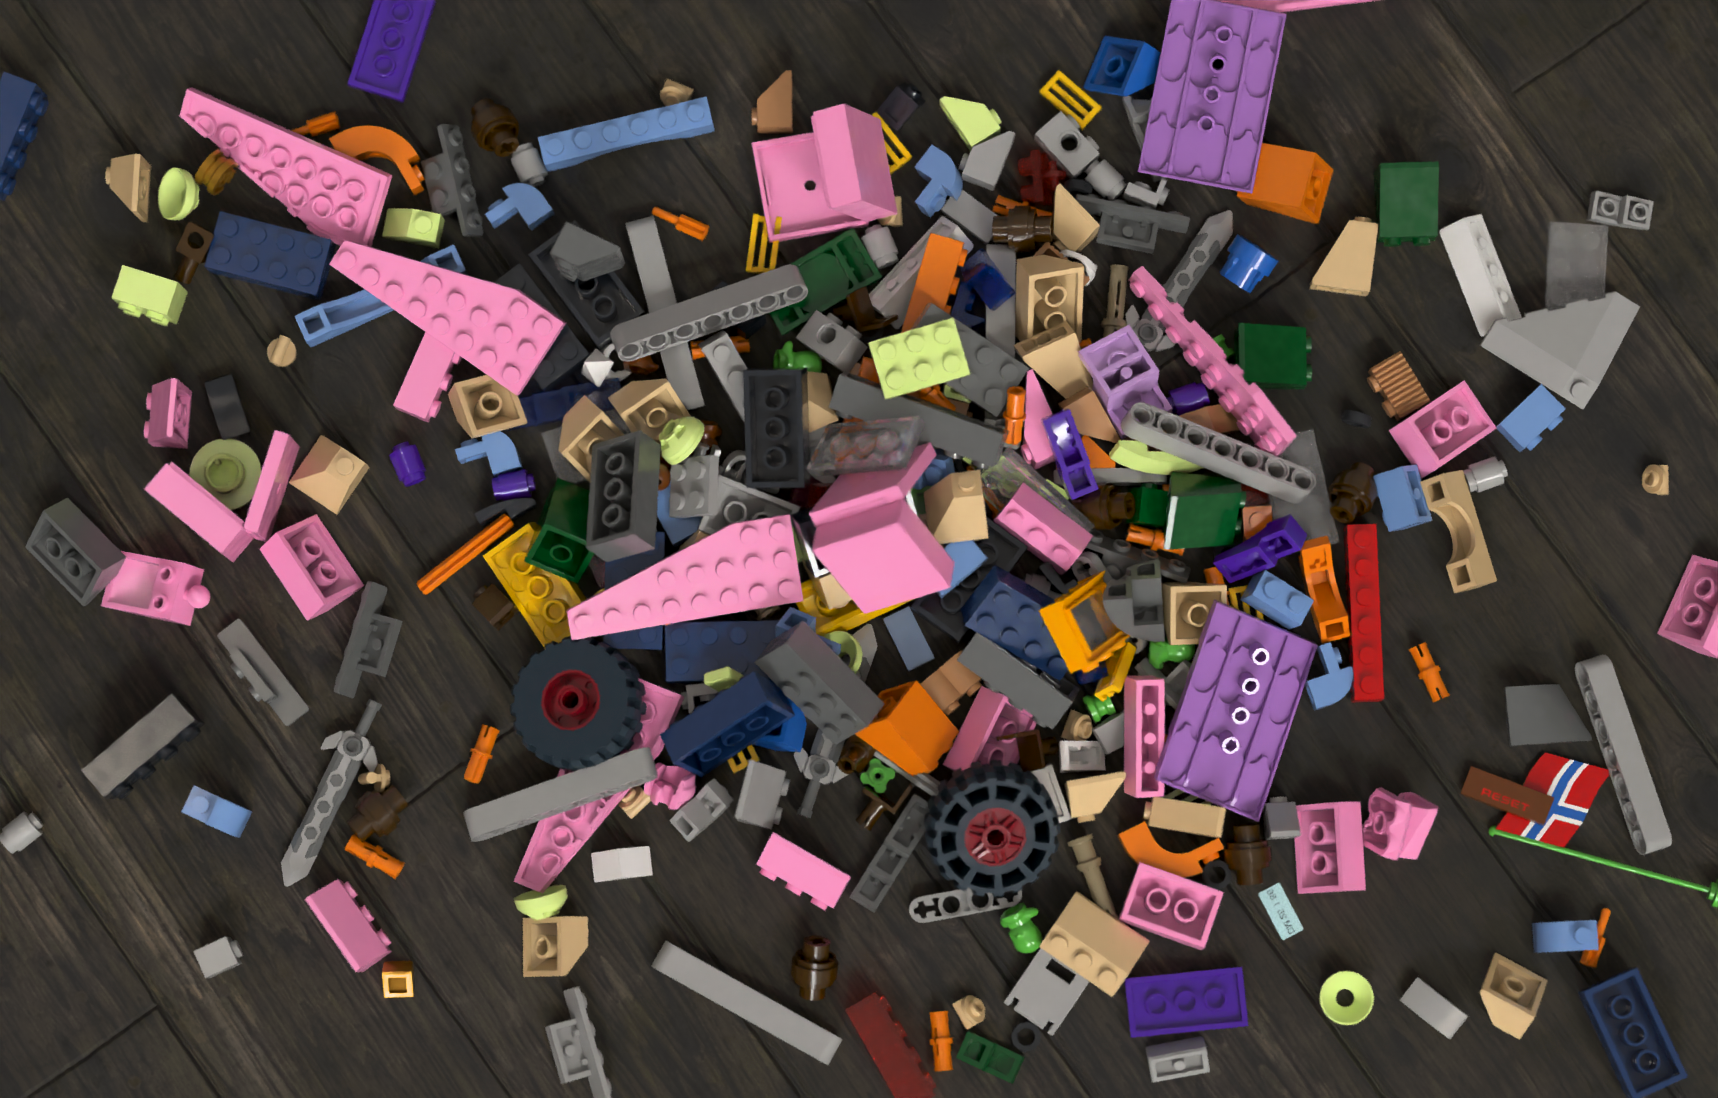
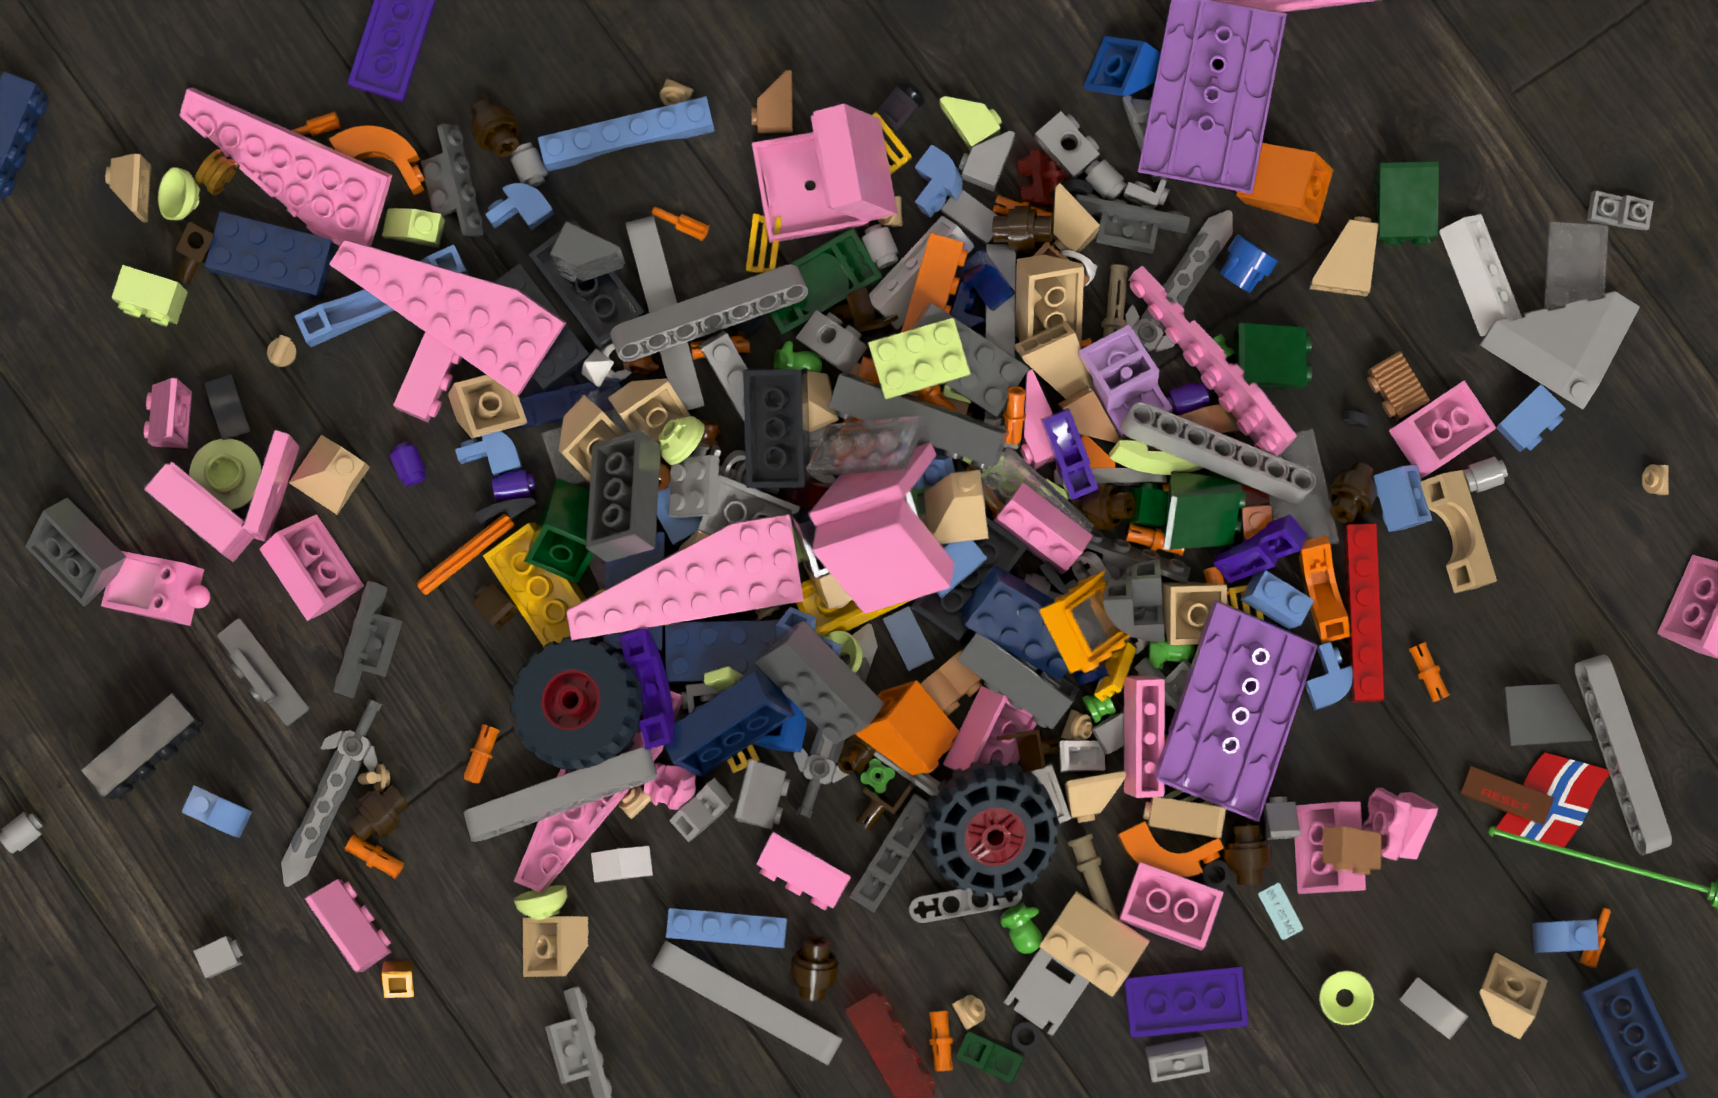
(658, 714): none -> dark purple slope
(726, 928): none -> medium blue brick
(1076, 90): yellow tile -> none
(1351, 849): none -> medium nougat brick

